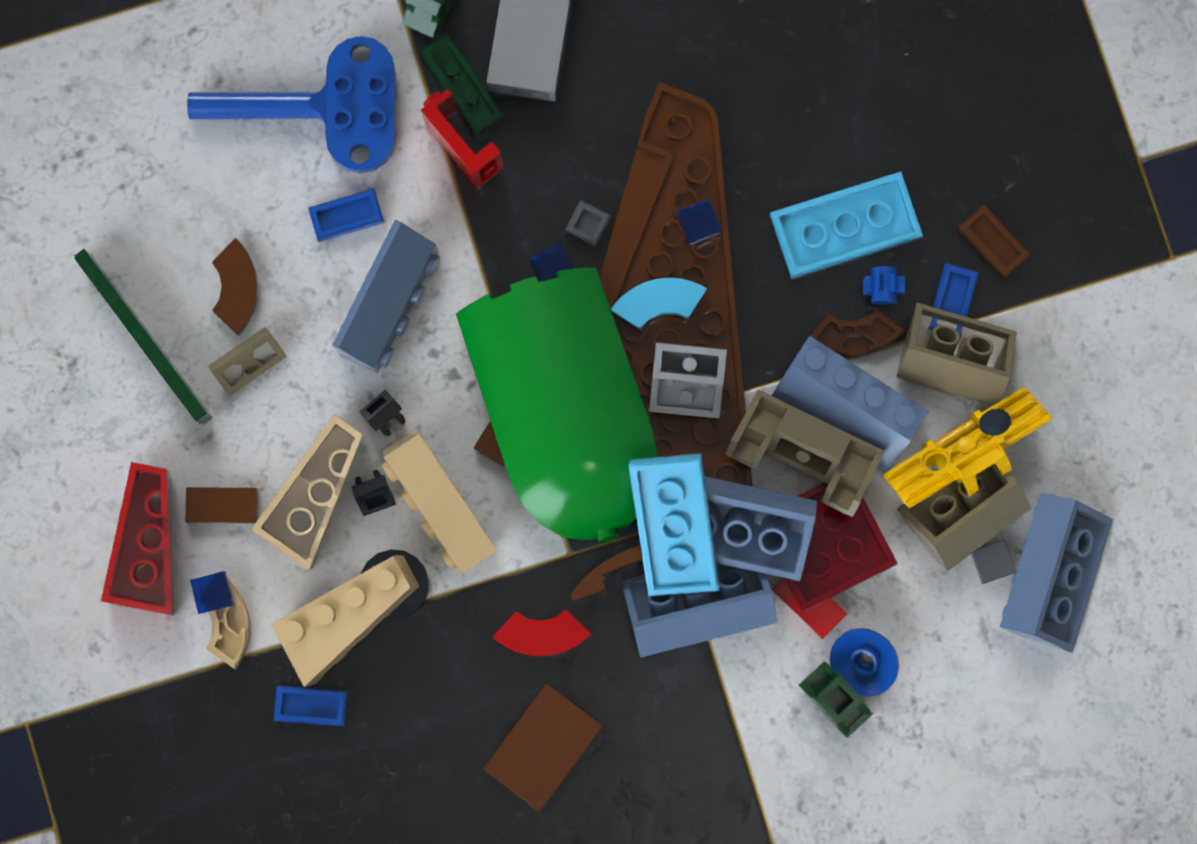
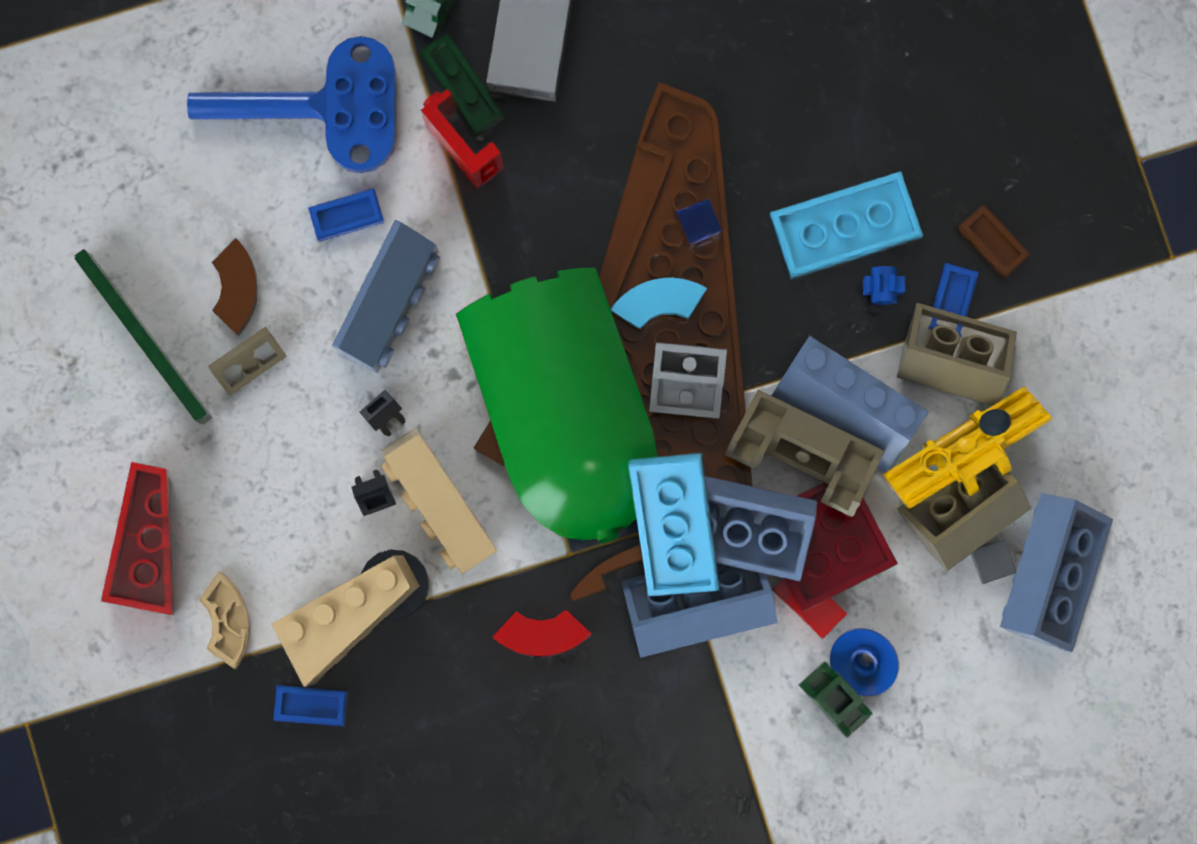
(212, 592): clear blue tile -> none
(221, 505): reddish brown tile -> none
(307, 499): tan wedge -> none
(542, 747): reddish brown tile -> none
(551, 261): clear blue tile -> none
(588, 223): dark grey tile -> none
(859, 336): reddish brown tile -> none

